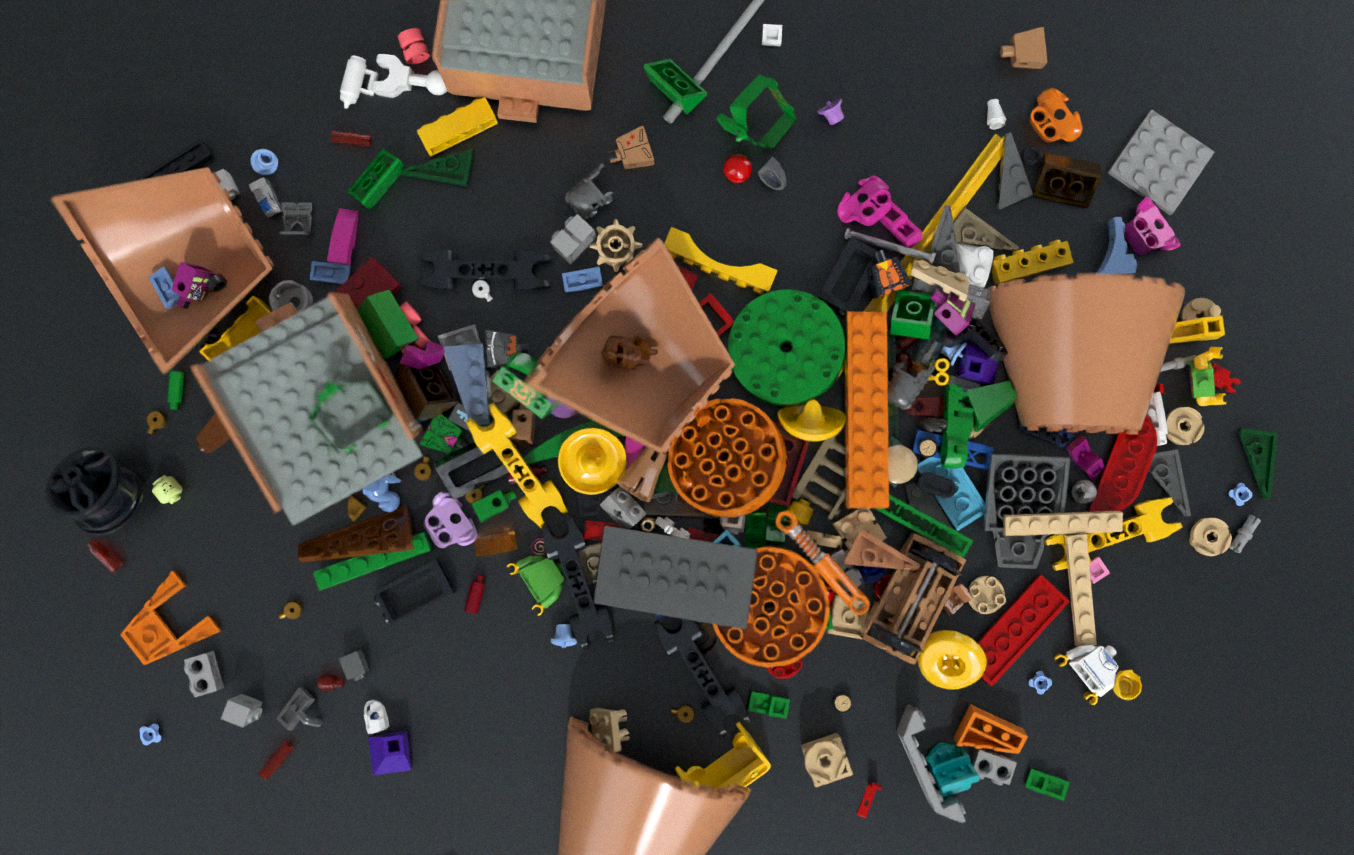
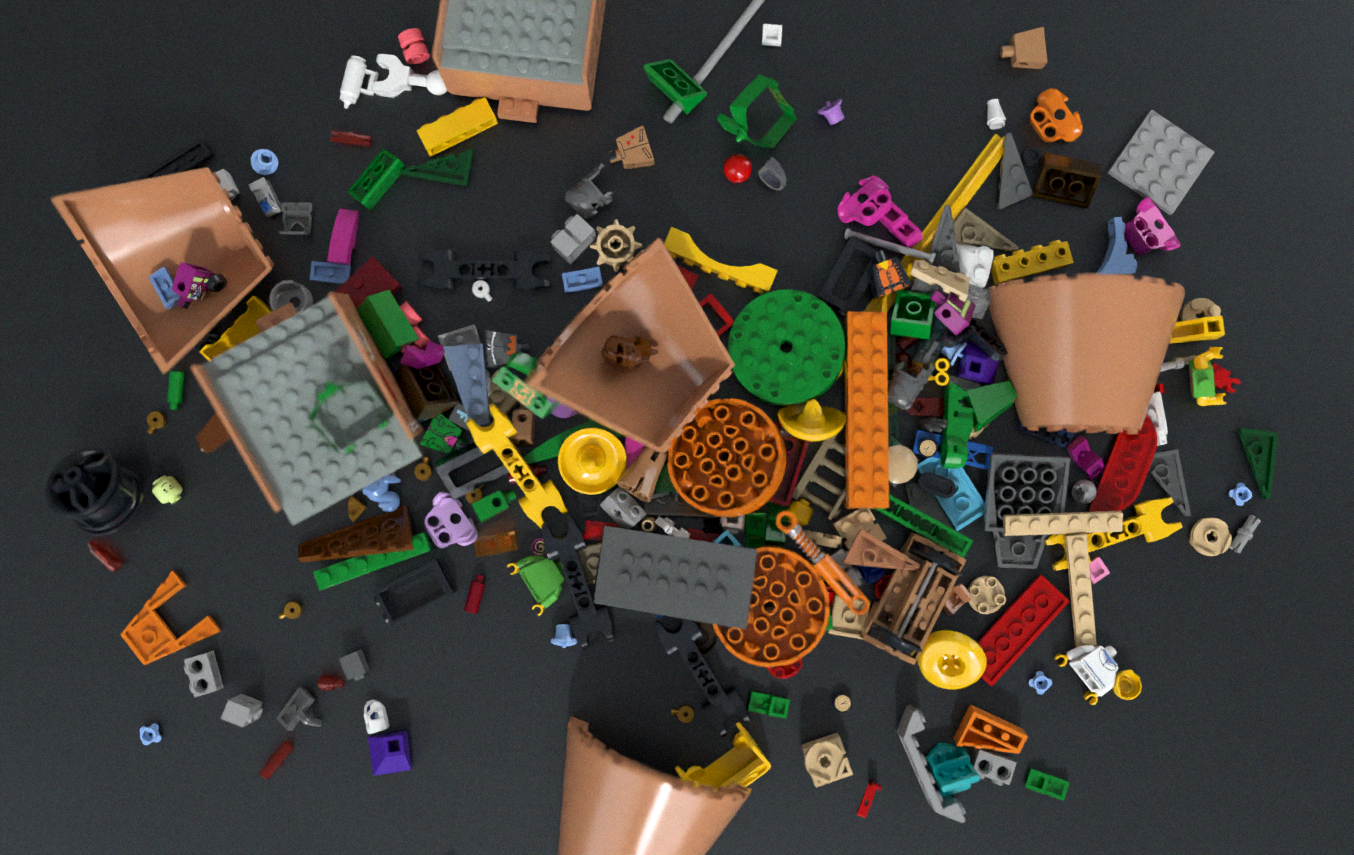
(606, 727): tan plate -> none
(1193, 422): tan plate -> none

